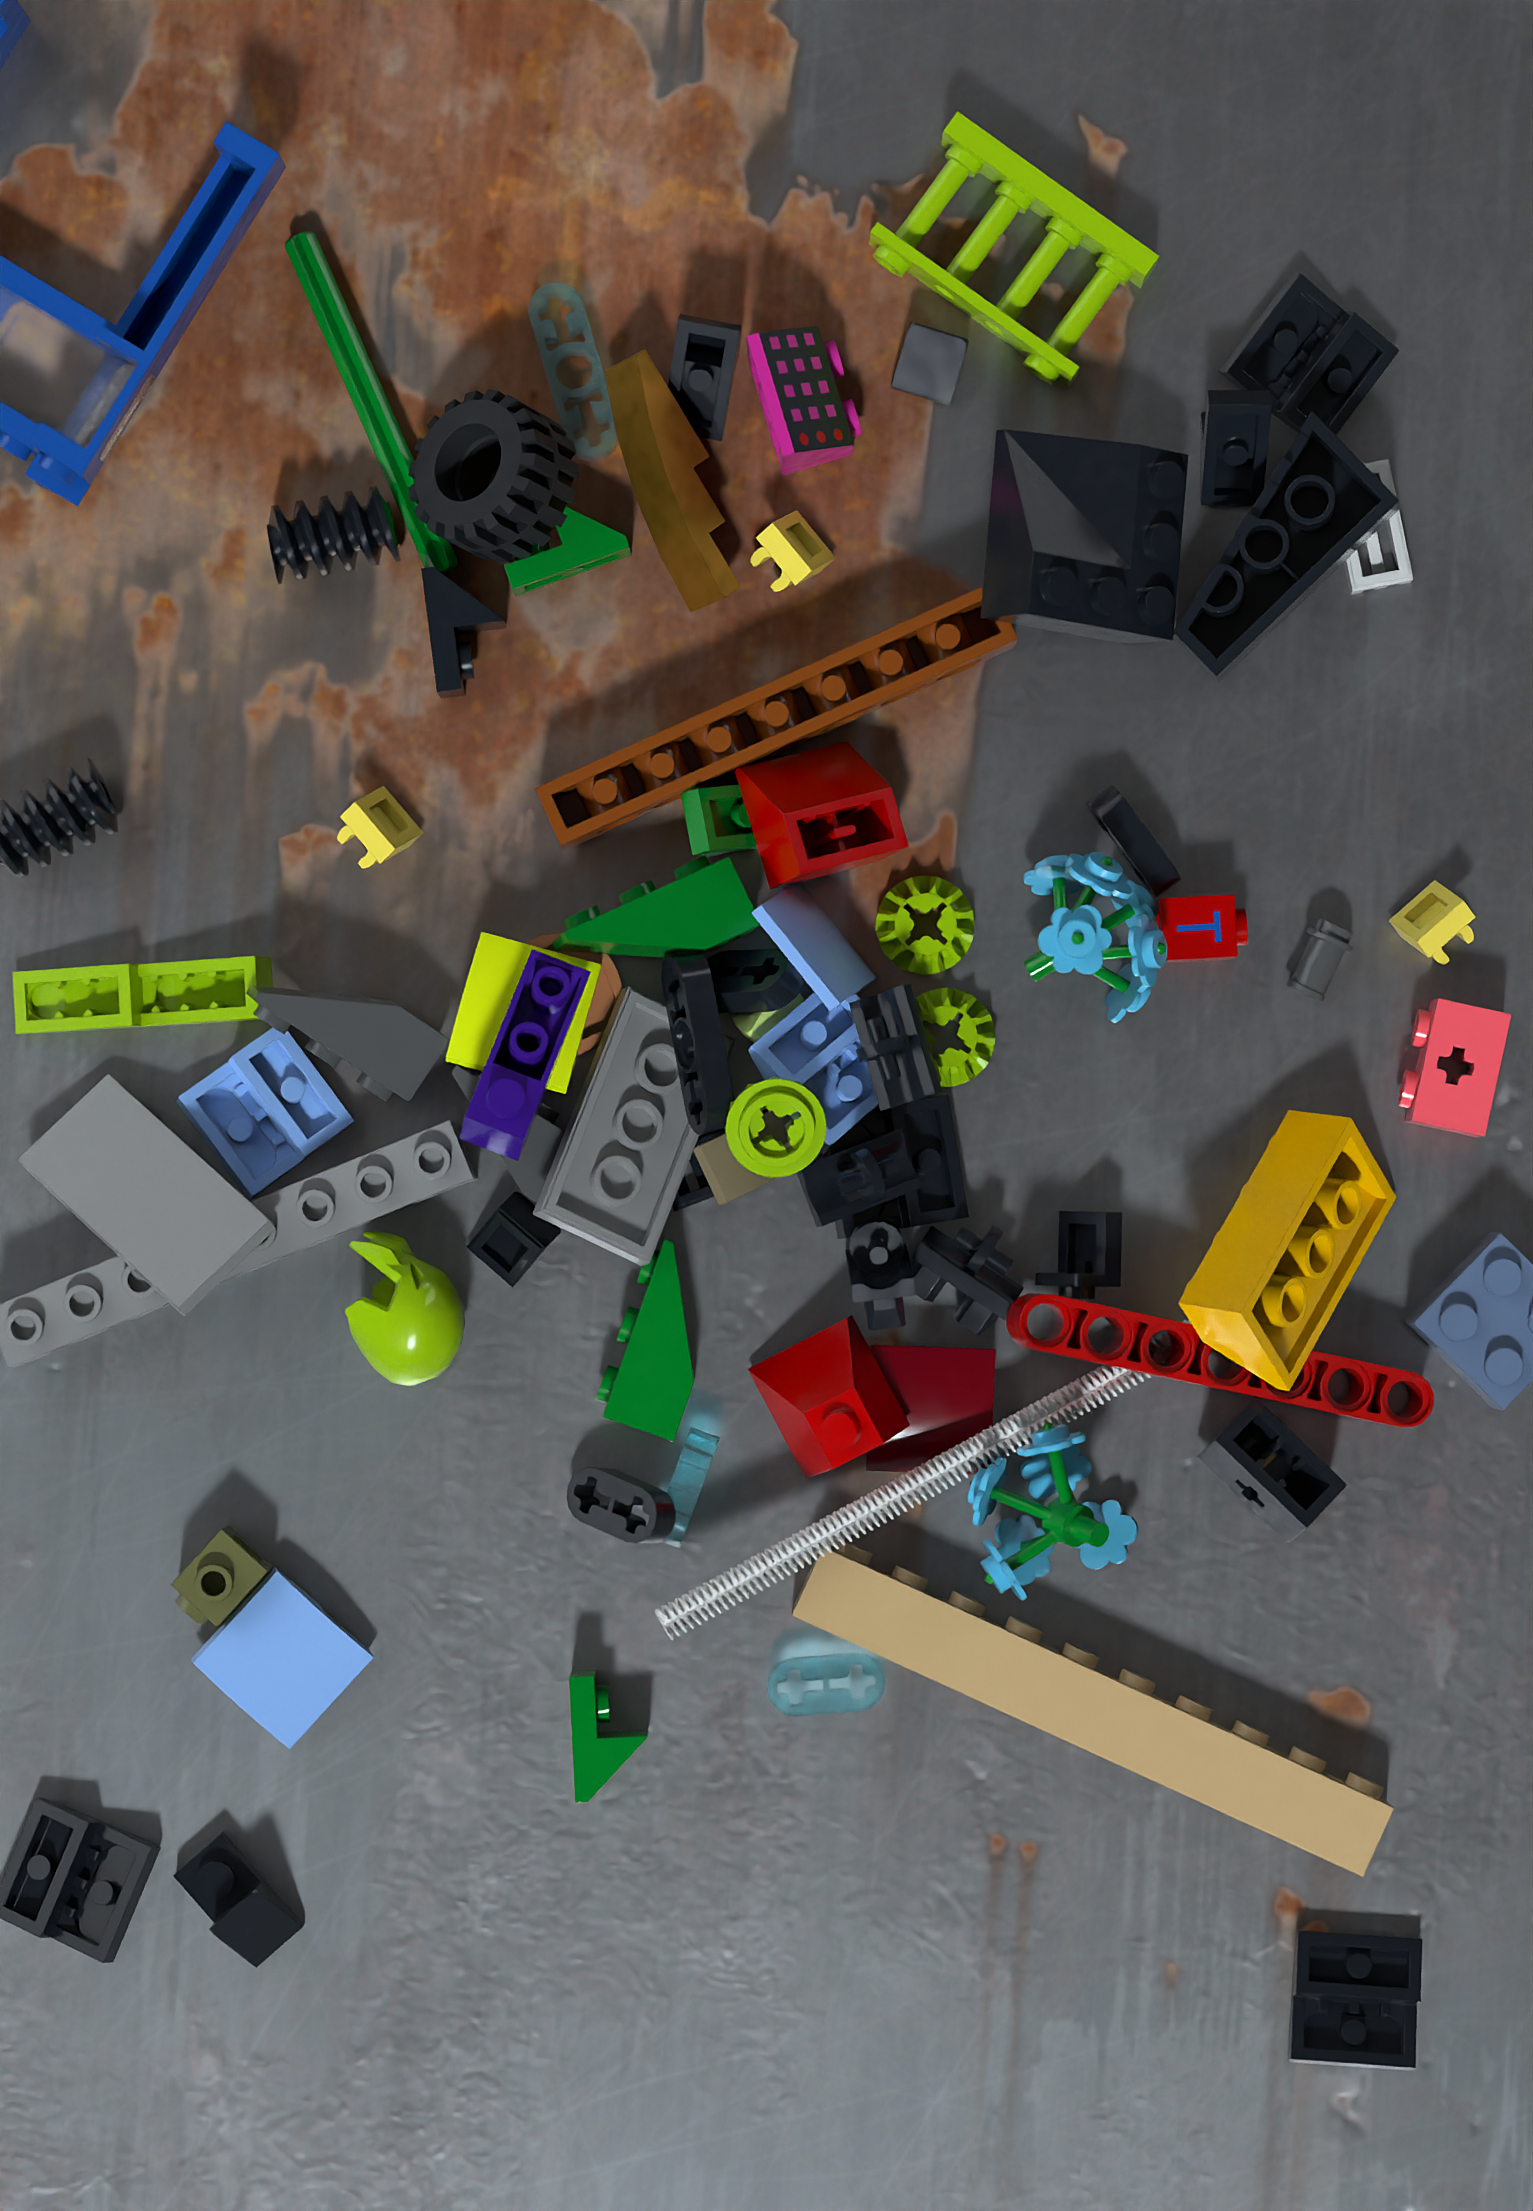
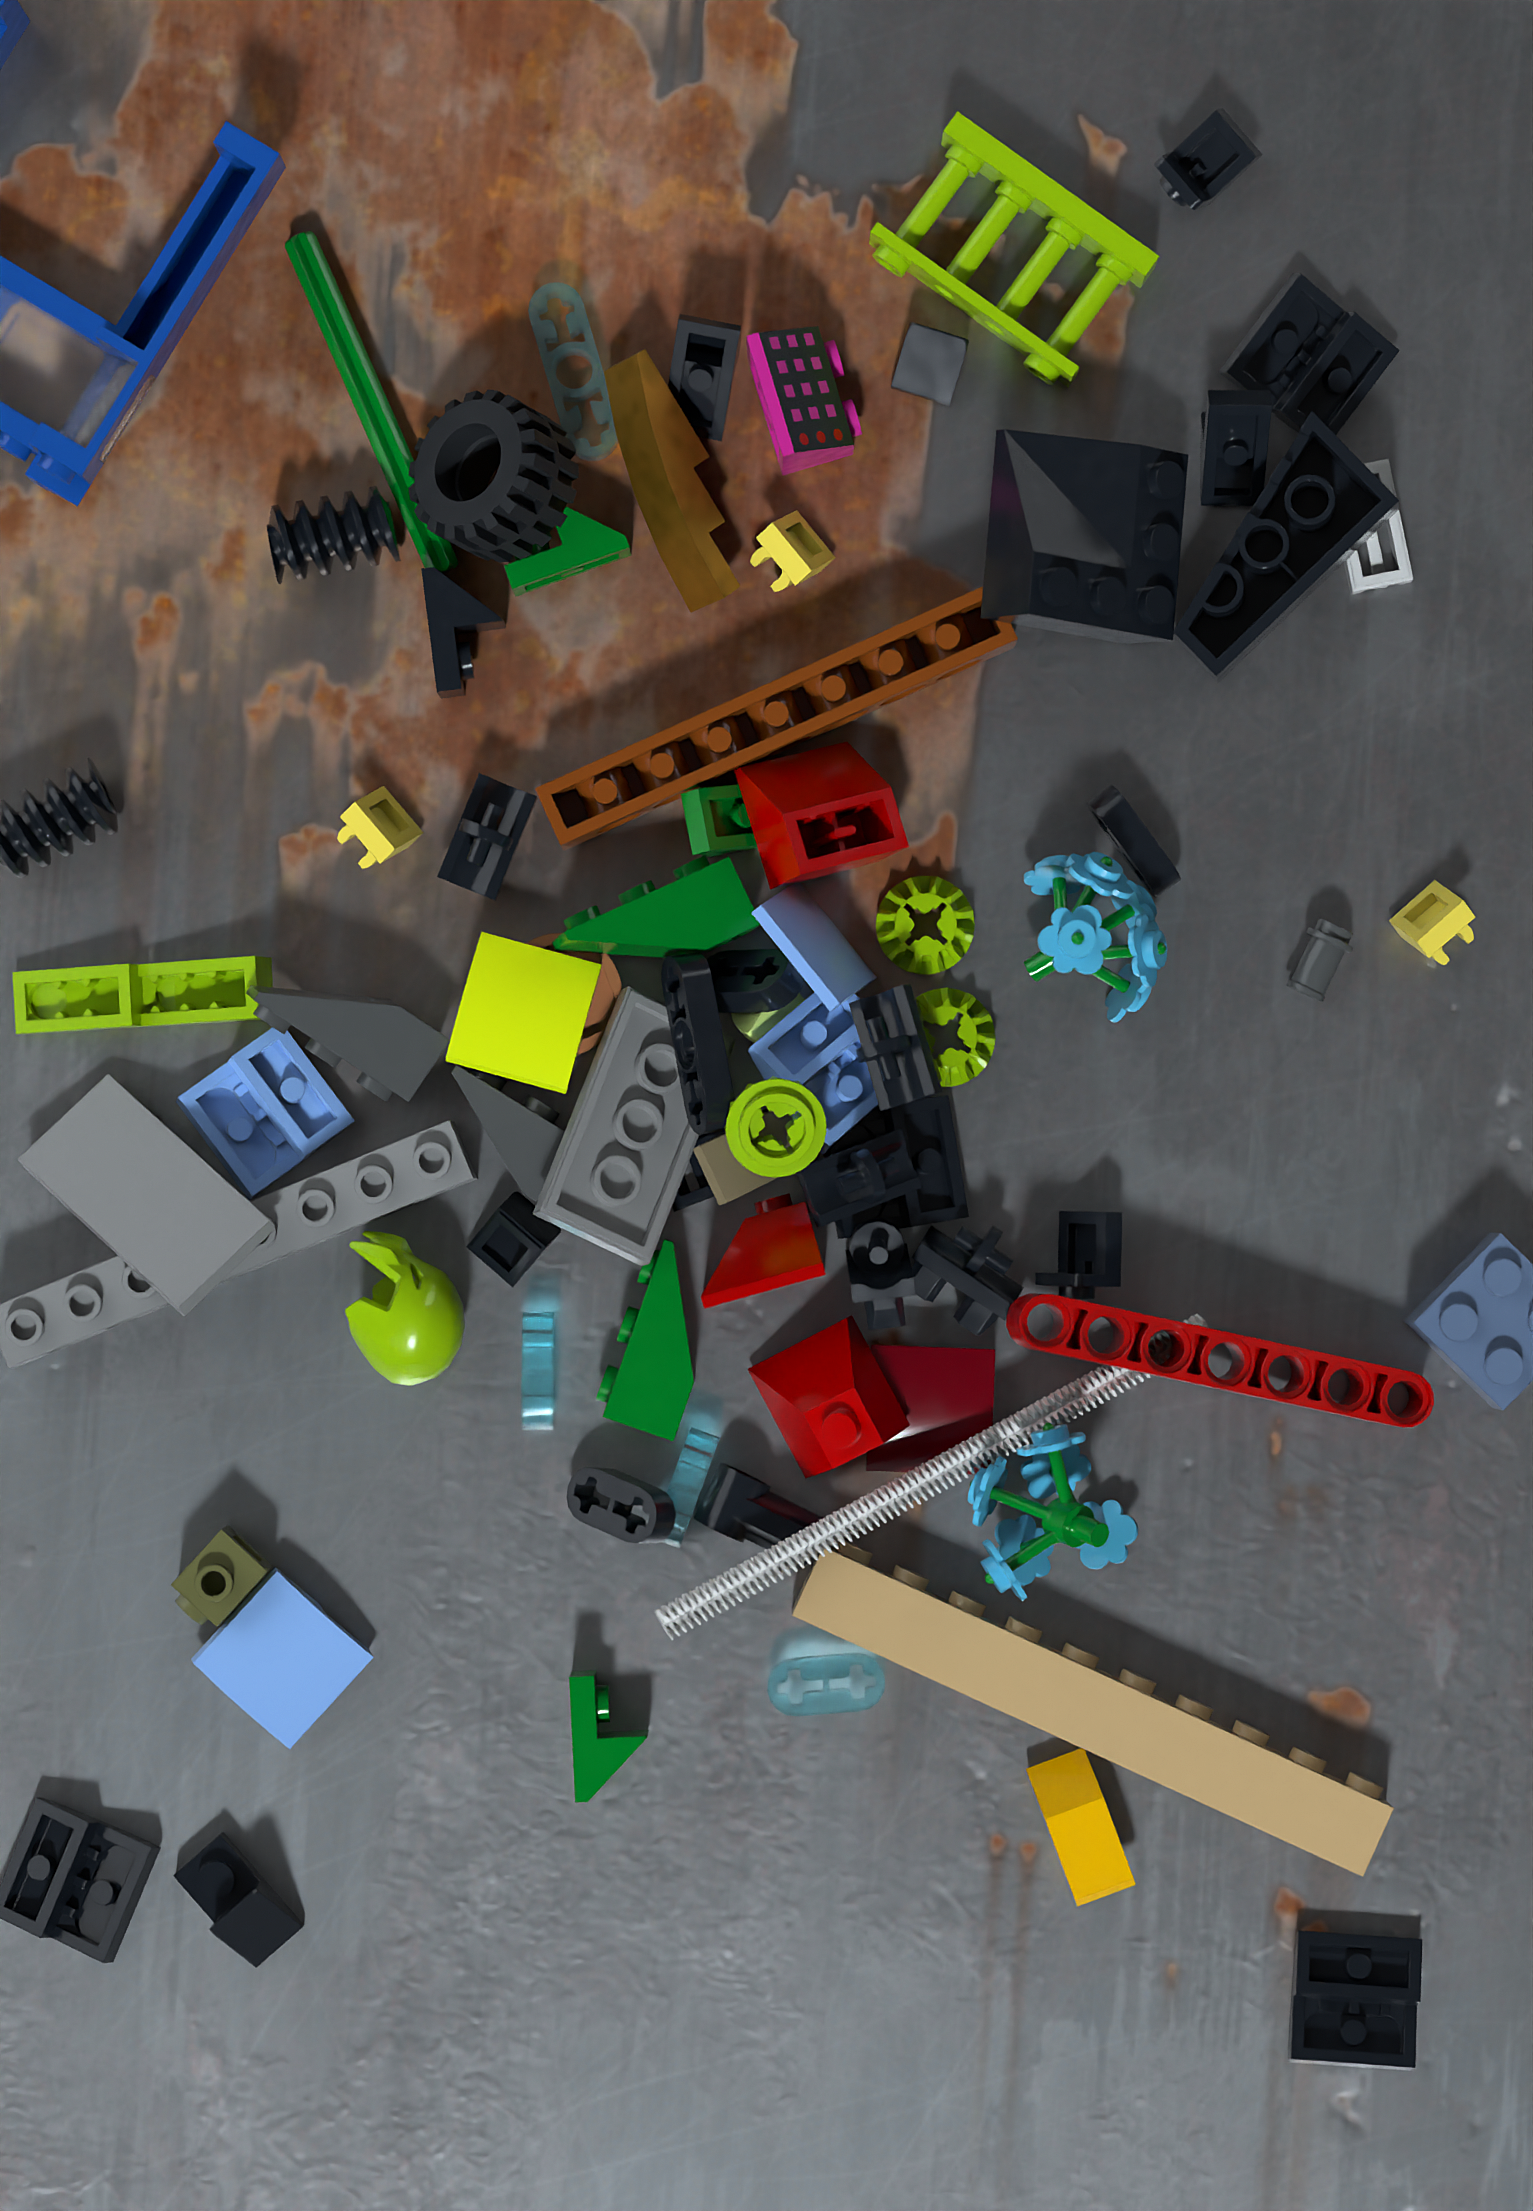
(487, 837): none -> black hips
(524, 1055): dark purple slope -> none
(538, 1371): none -> clear light blue beam
(747, 1509): none -> black piece
(766, 1253): none -> red slope
(1080, 1826): none -> yellow slope
(1201, 927): red brick -> none
(1206, 161): none -> black bracket
(1272, 1470): black brick -> none
(1289, 1246): yellow slope -> none
(1479, 1042): coral brick -> none

